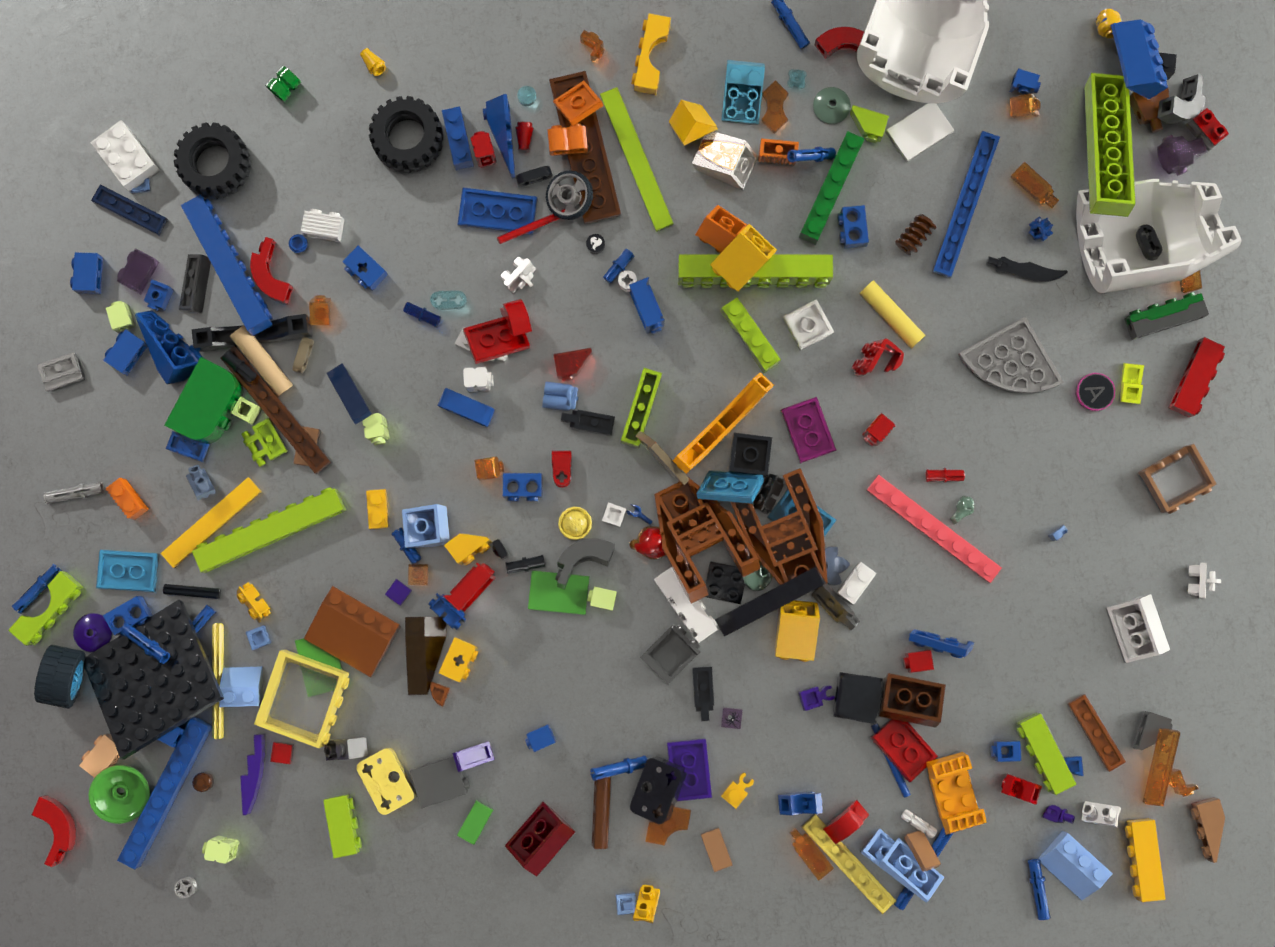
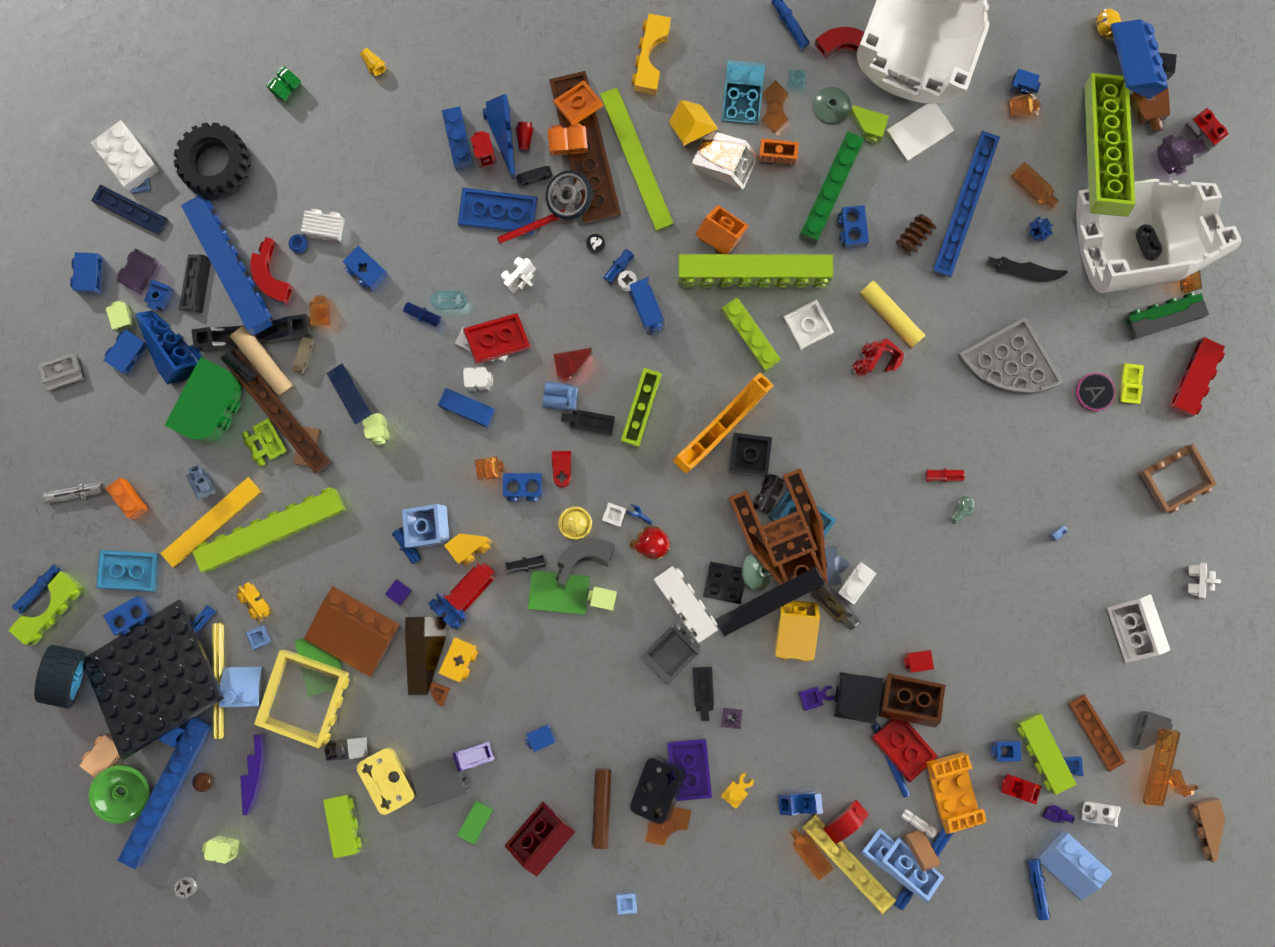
(62, 825): red arch -> none
(101, 632): dark purple dish -> none
(150, 647): blue pin -> none
(185, 446): blue plate -> none
(191, 591): black axle -> none
(246, 410): yellowish green brick -> none
(281, 753): red tile -> none
(377, 509): yellow plate -> none
(399, 111): black tyre -> none
(417, 574): clear orange plate -> none
(499, 550): black tile -> none
(516, 317): red brick -> none
(526, 95): clear light blue tile -> none
(592, 41): clear orange bracket -> none
(625, 766): blue pin -> none
(646, 904): yellow hips -> none
(662, 457): dark tan tile -> none
(694, 525): dark orange wedge -> none
(716, 849): medium nougat tile -> none
(730, 487): dark azure tile -> none
(743, 257): yellow slope -> none
(808, 430): magenta tile -> none
(817, 154): blue pin -> none
(878, 430): red brick -> none
(933, 640): blue wing -> none
(934, 529): coral plate -> none
(1145, 859): yellow brick -> none
(1175, 110): dark grey arch -> none

